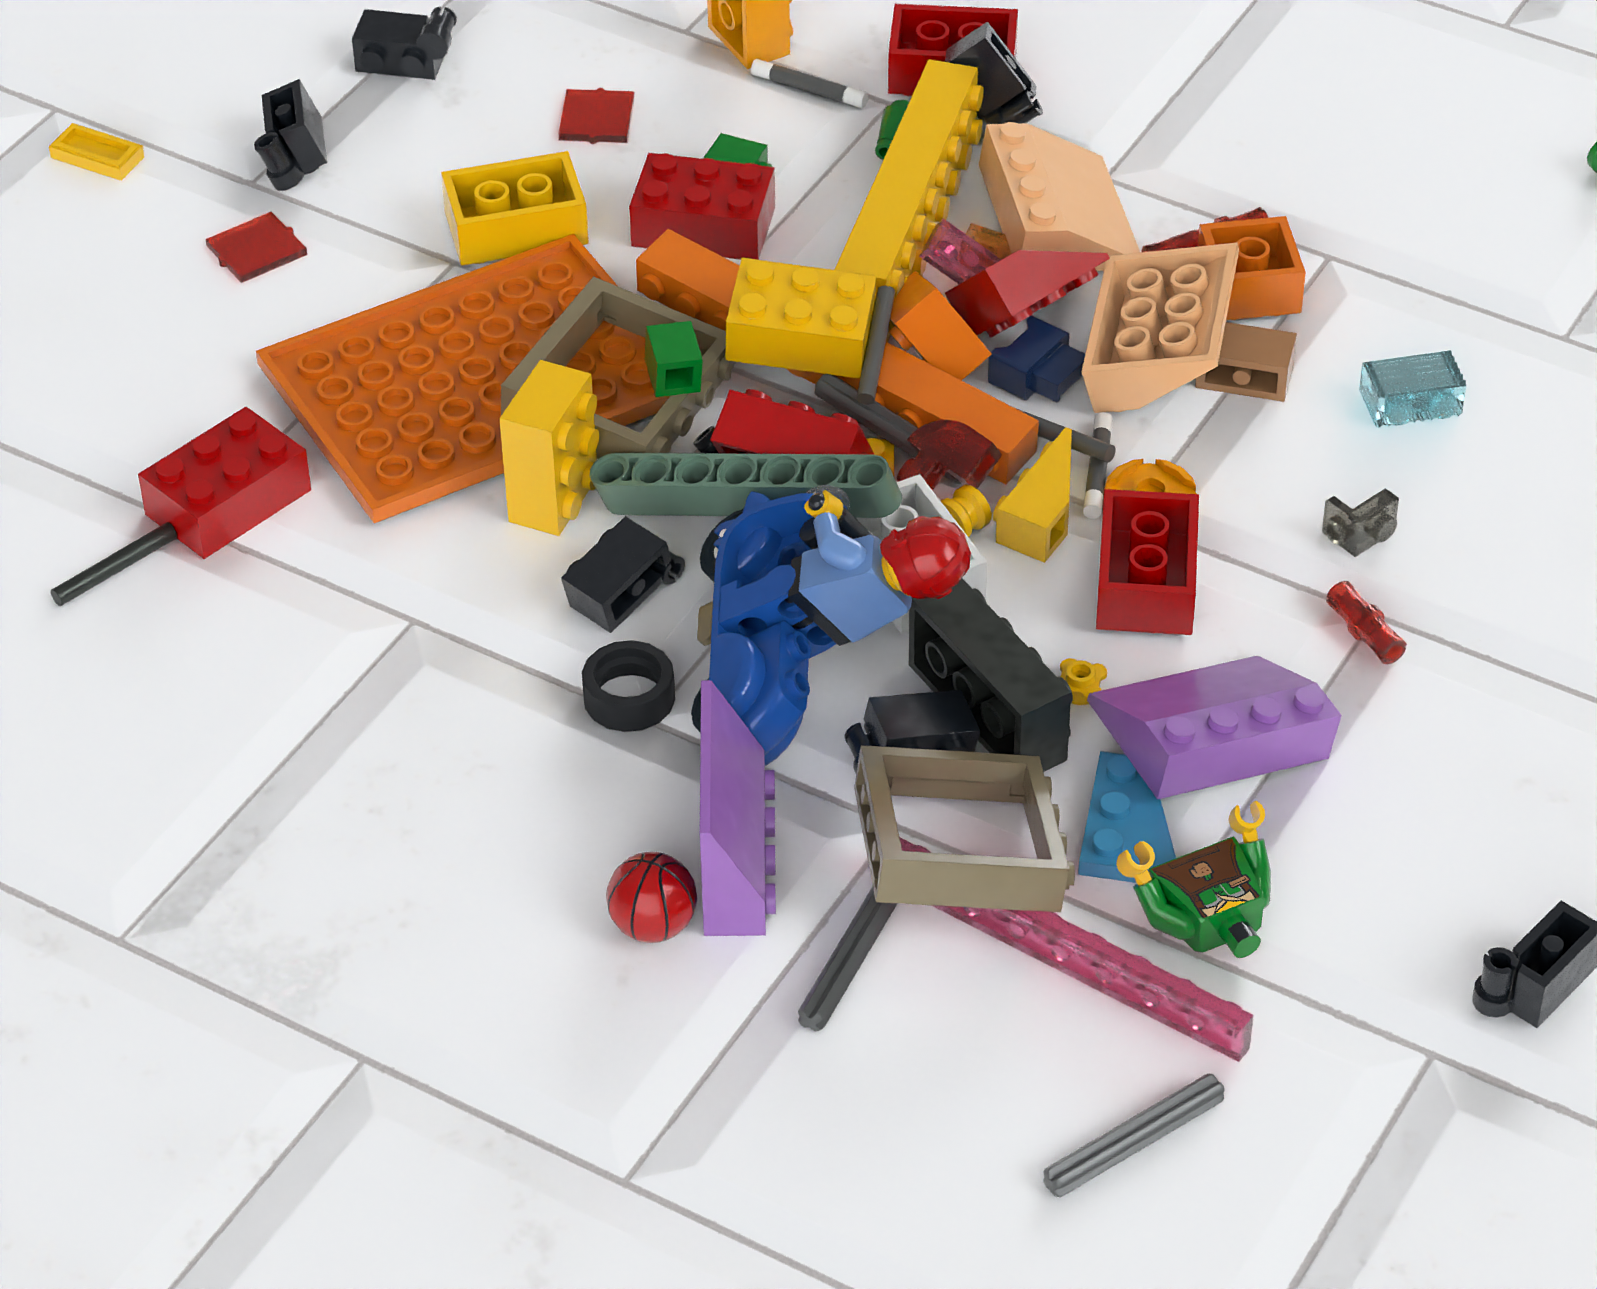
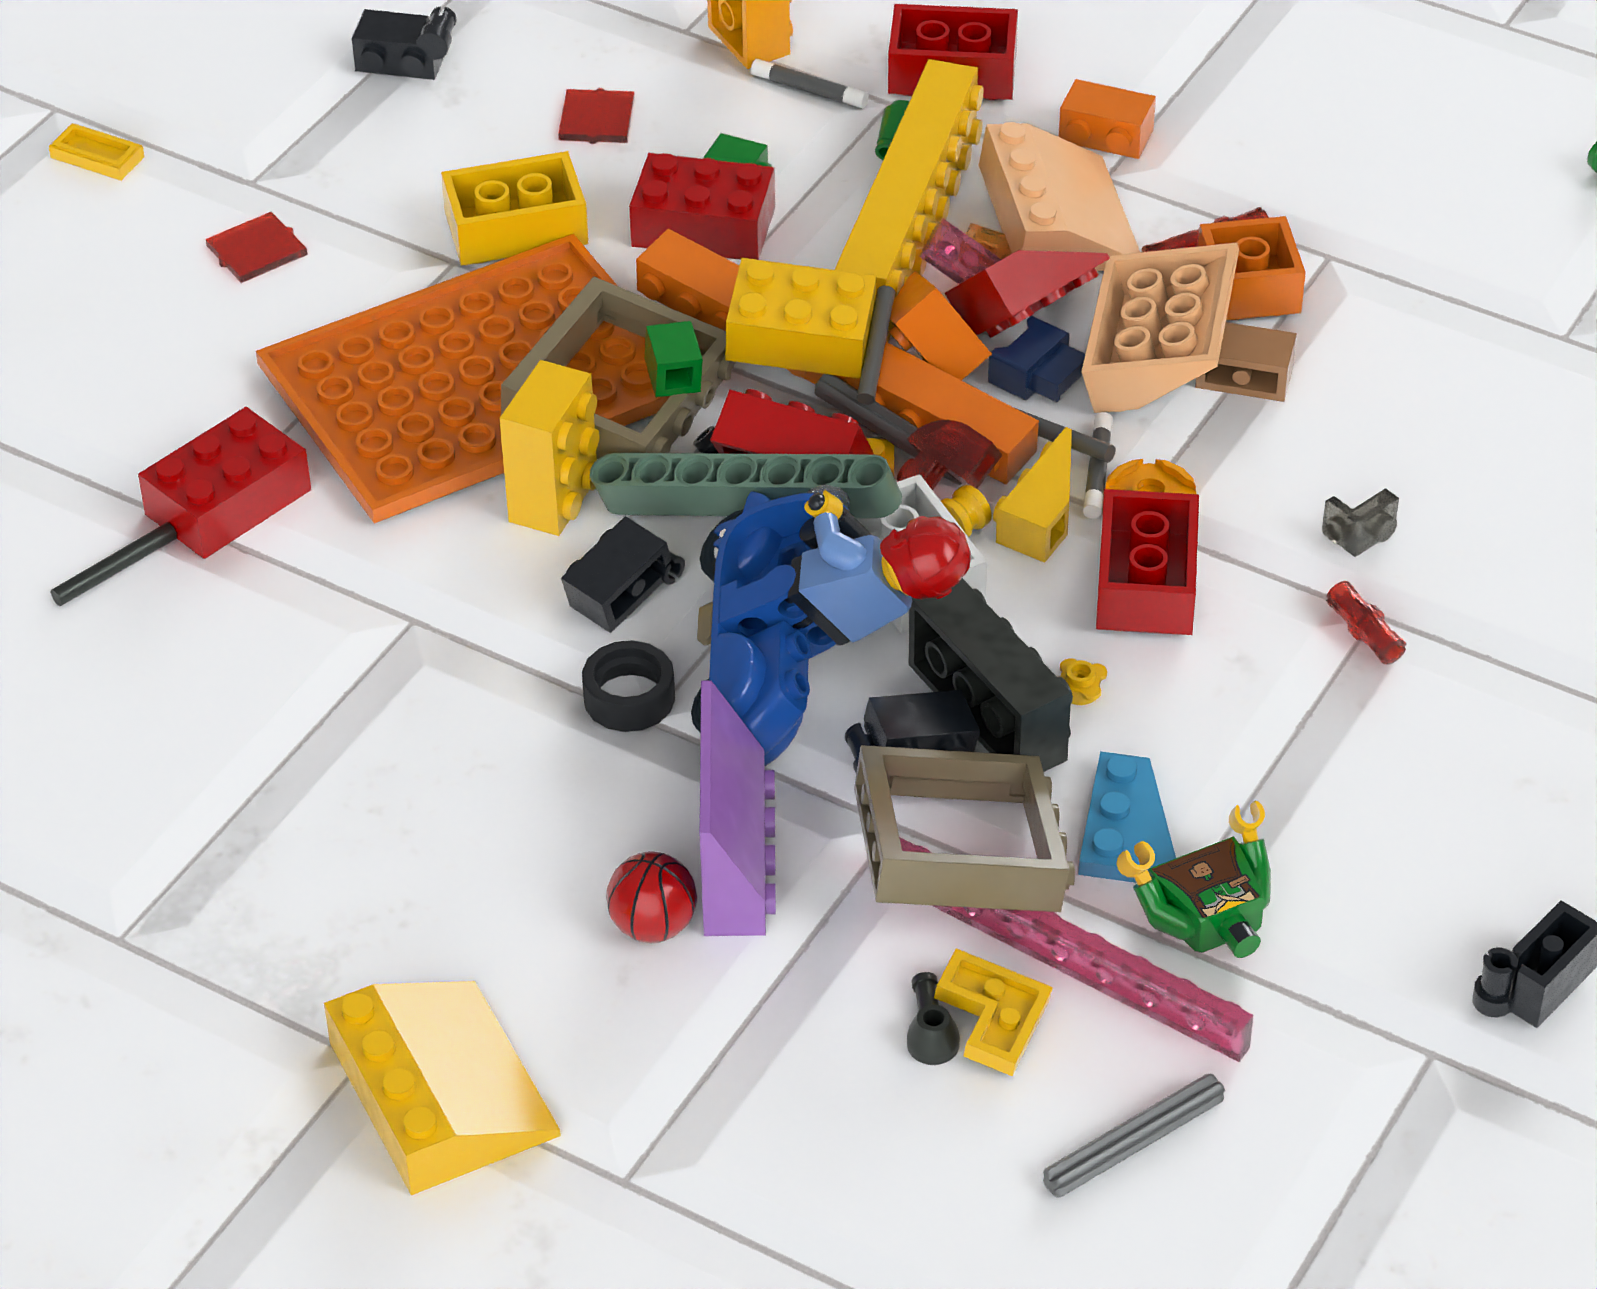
(292, 135): black hinge -> none
(437, 1078): none -> yellow slope
(844, 962): dark grey axle -> none
(933, 1032): none -> pearl dark grey bar
(1004, 80): black hinge -> none
(1006, 1007): none -> yellow plate
(1107, 118): none -> orange brick
(1218, 724): medium lavender slope -> none
(1412, 388): clear light blue brick -> none

